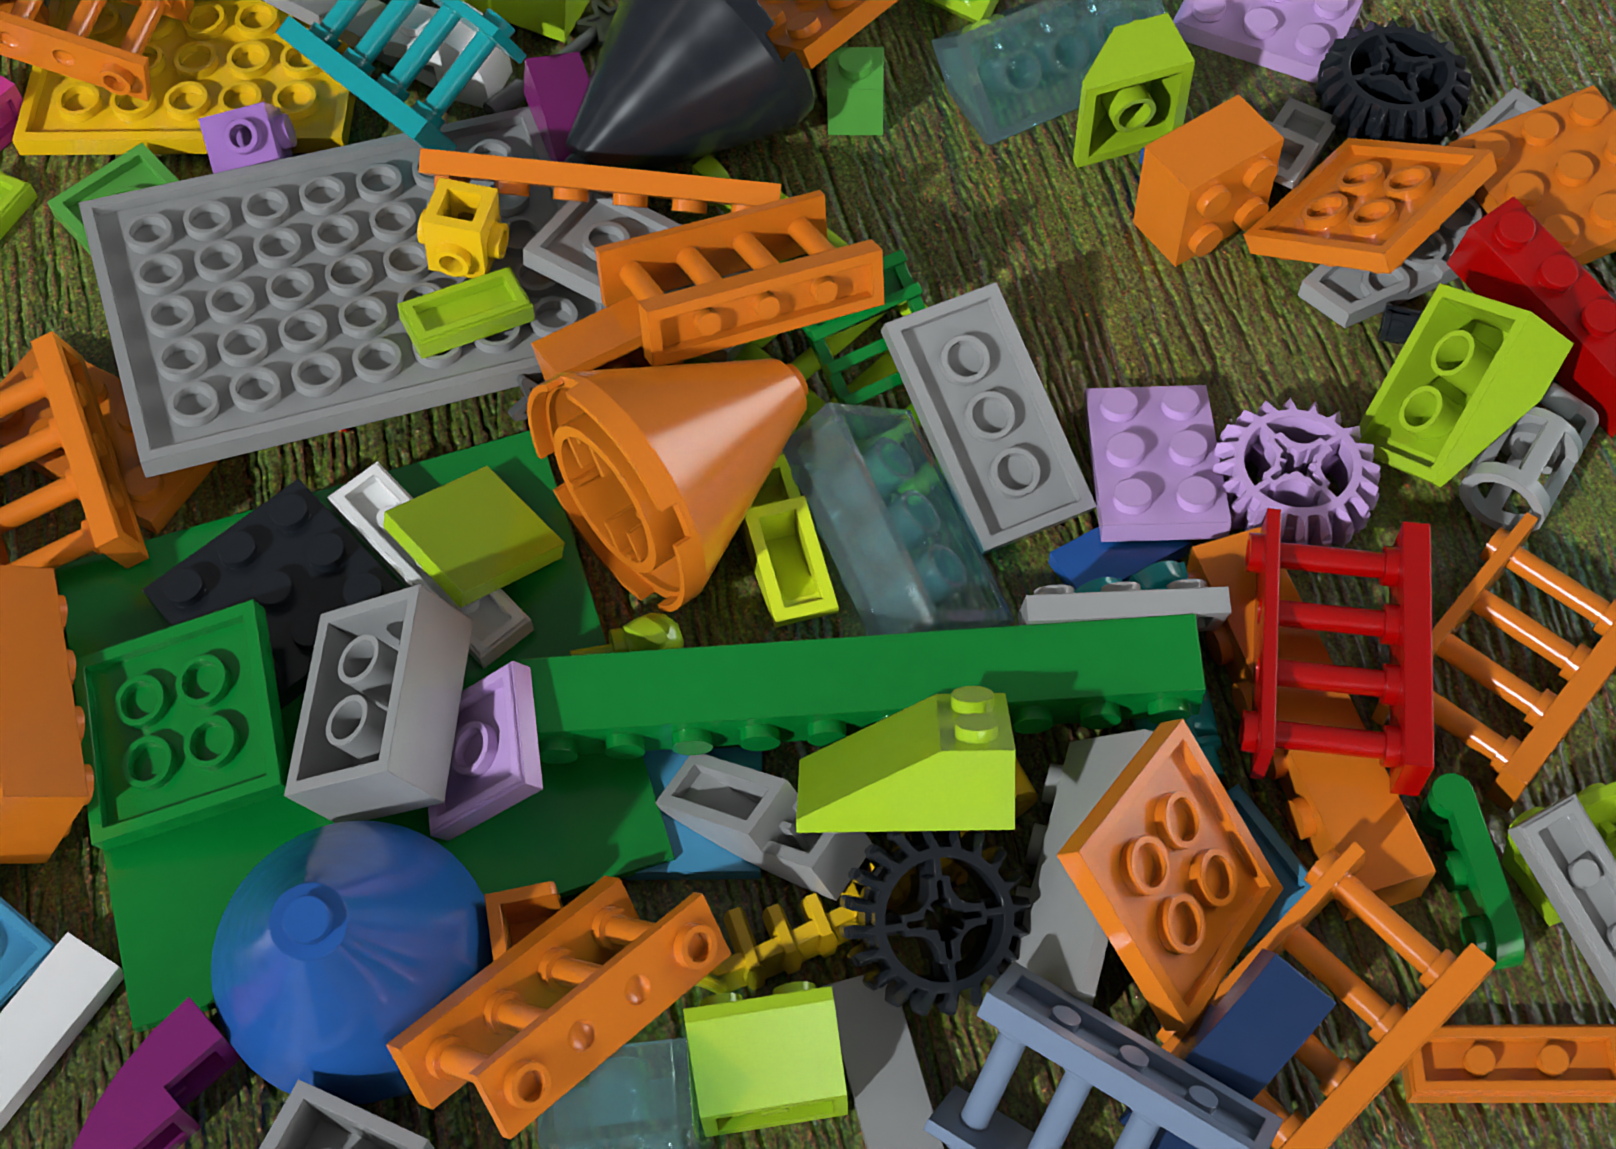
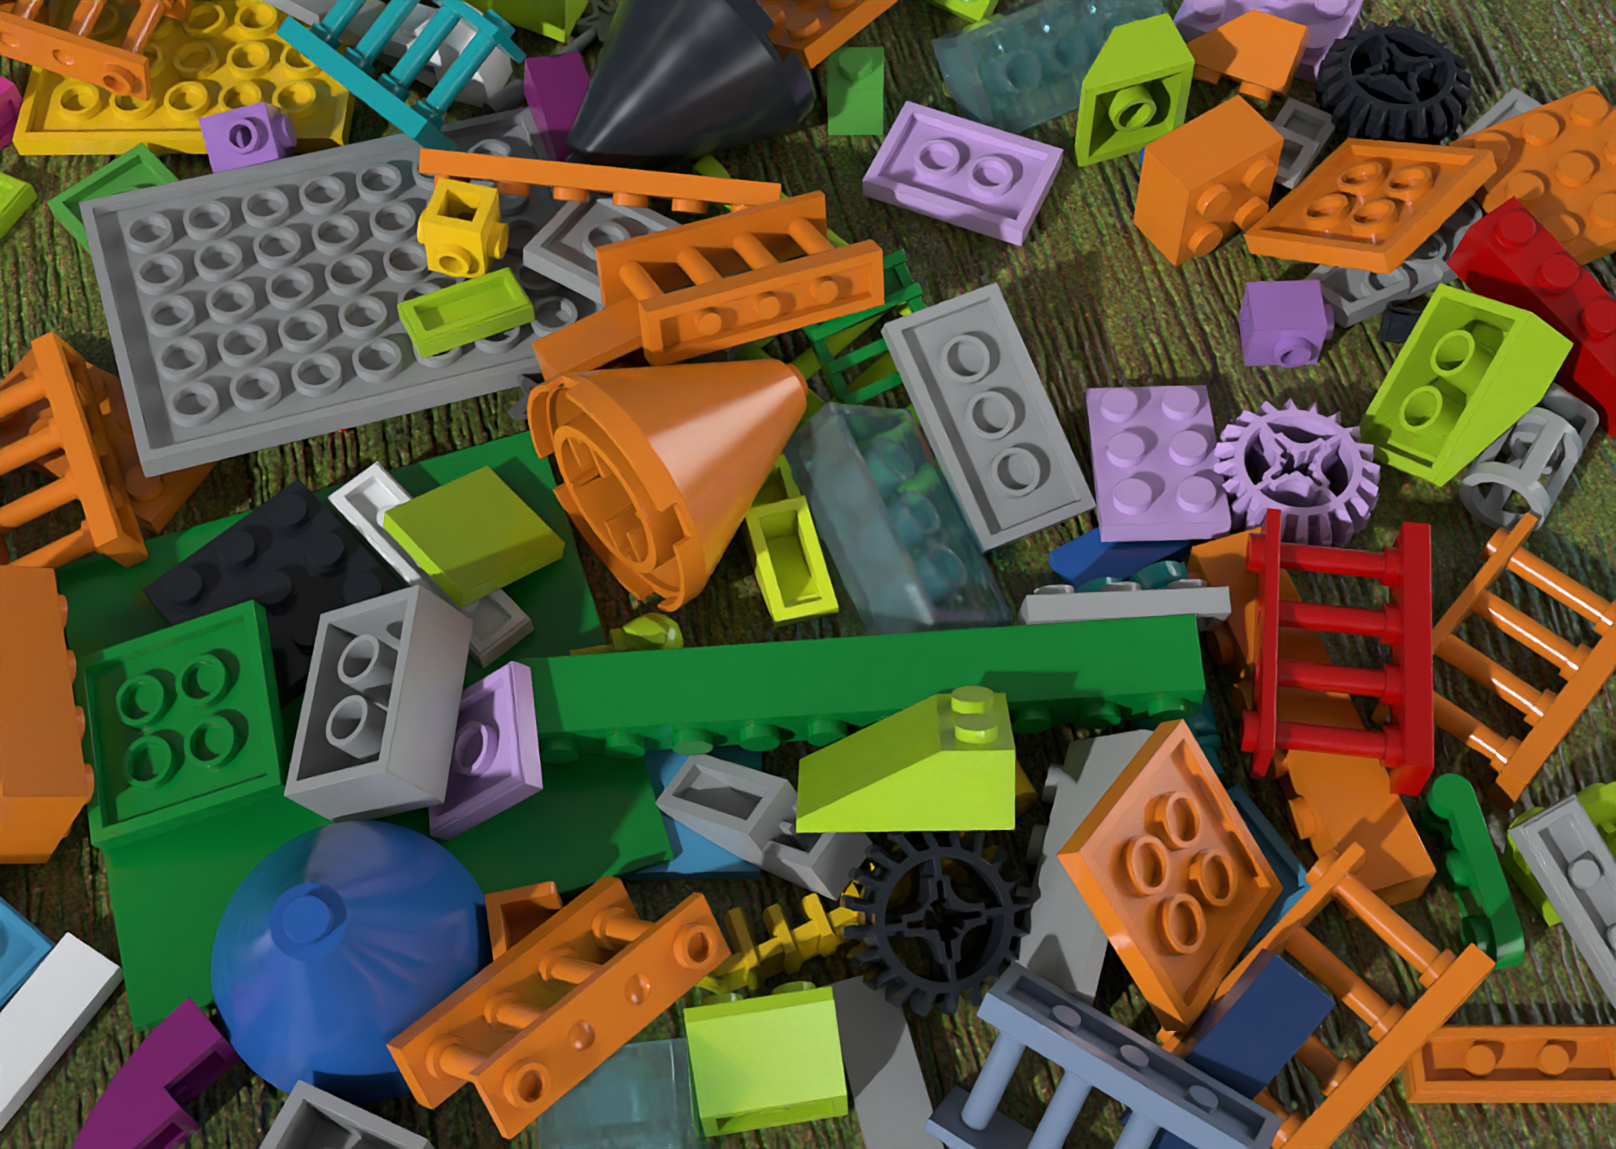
(963, 173): none -> lavender plate
(1253, 51): none -> orange slope
(1284, 323): none -> medium lavender brick

